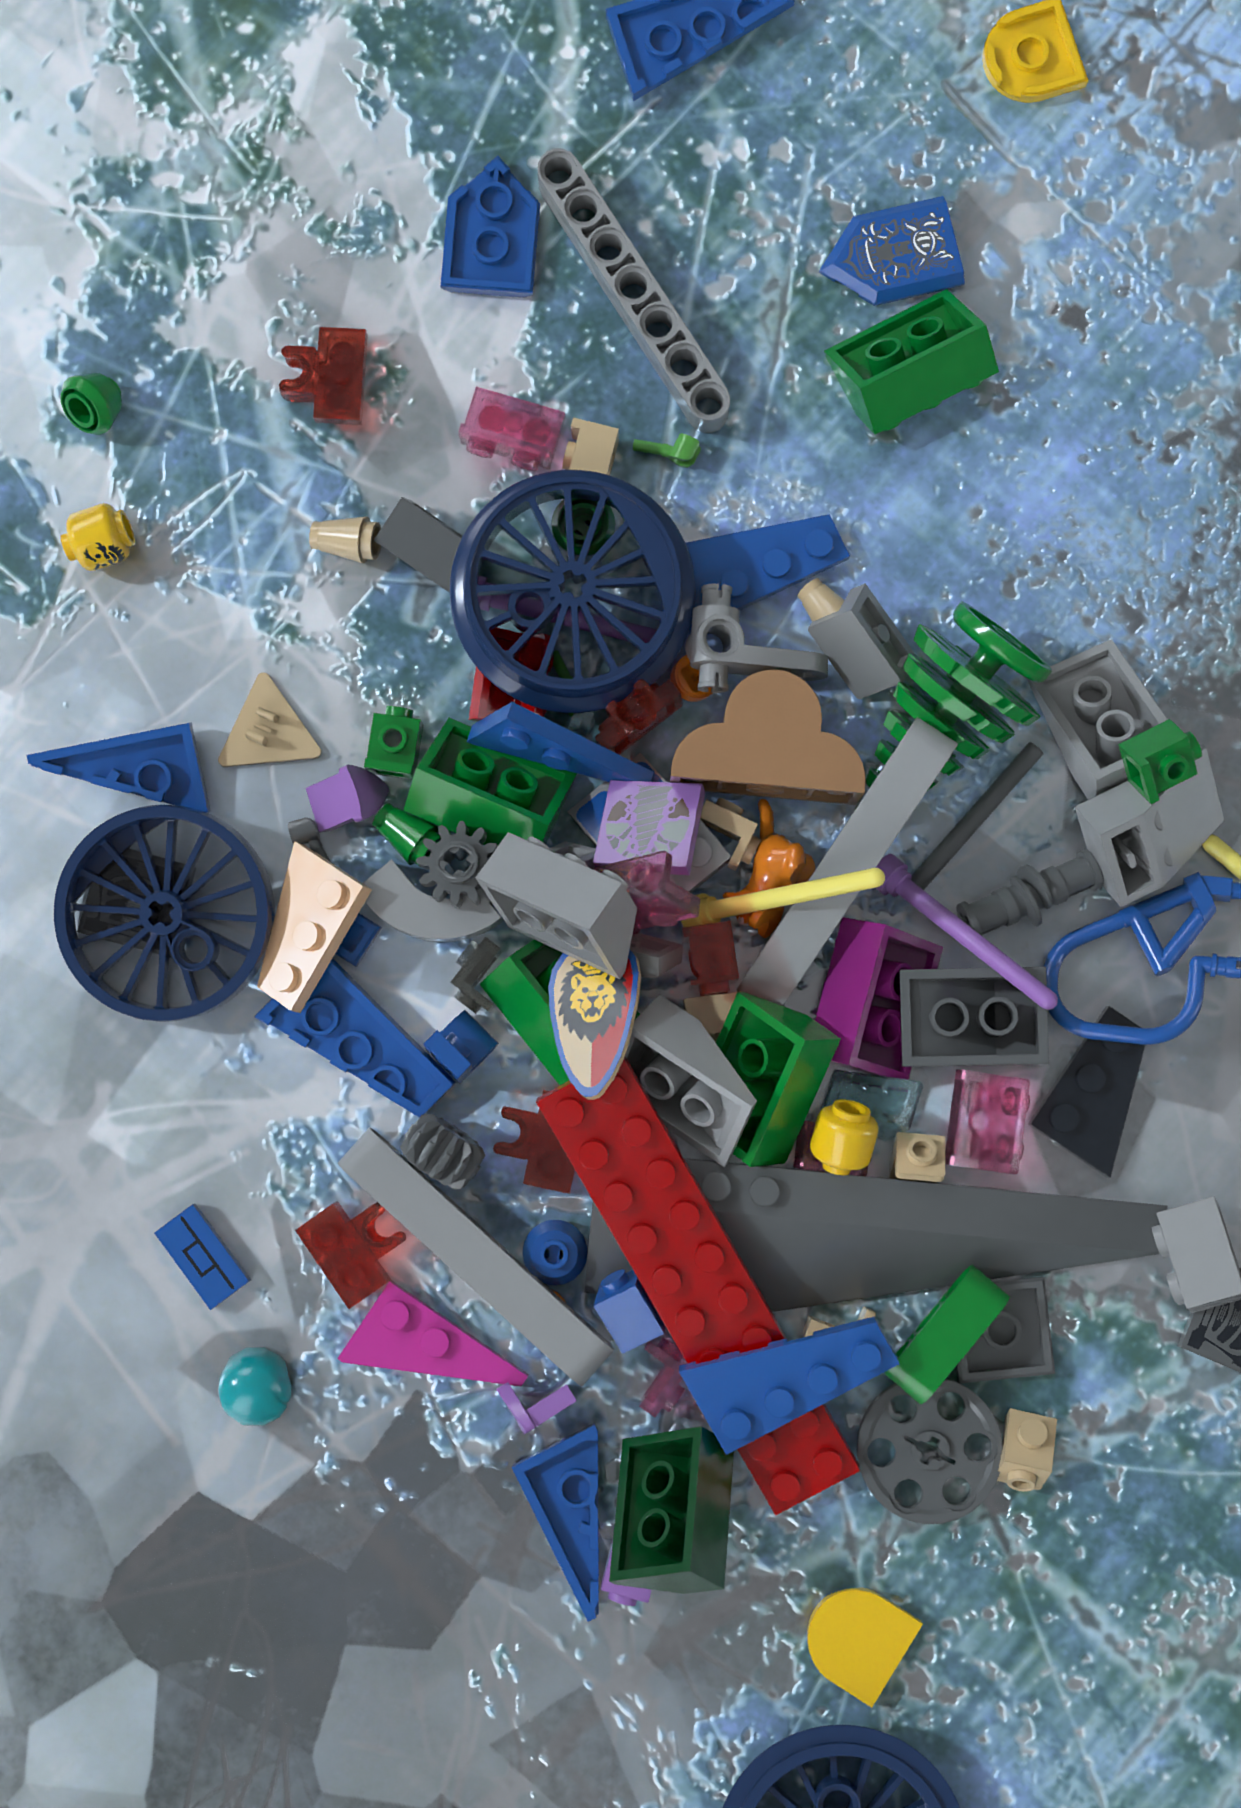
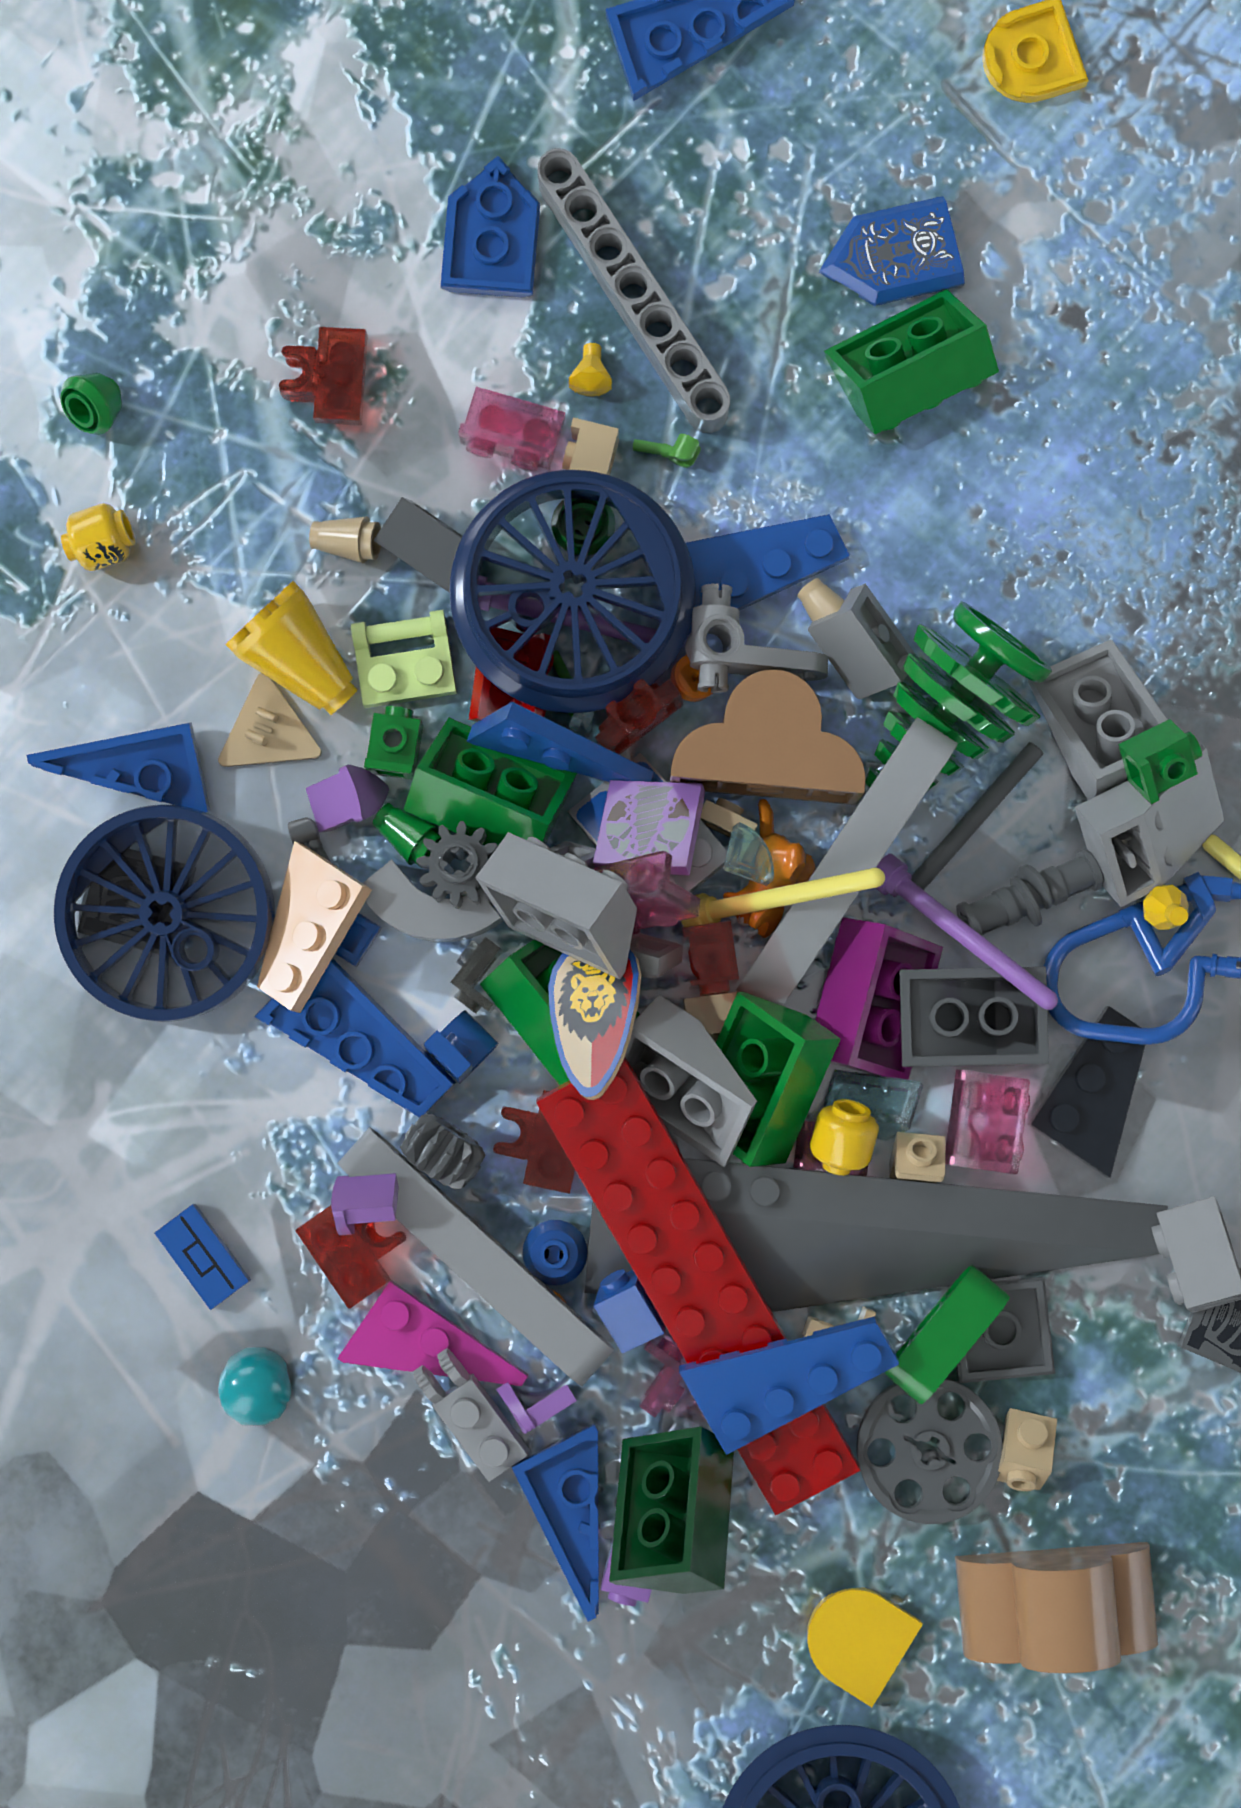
(295, 651): none -> yellow cone
(363, 1200): none -> medium lavender tile
(404, 674): none -> yellowish green plate
(472, 1417): none -> light grey hinge
(590, 375): none -> yellow rock
(749, 855): none -> clear light blue tile
(1058, 1606): none -> medium nougat brick
(1165, 907): none -> yellow rock

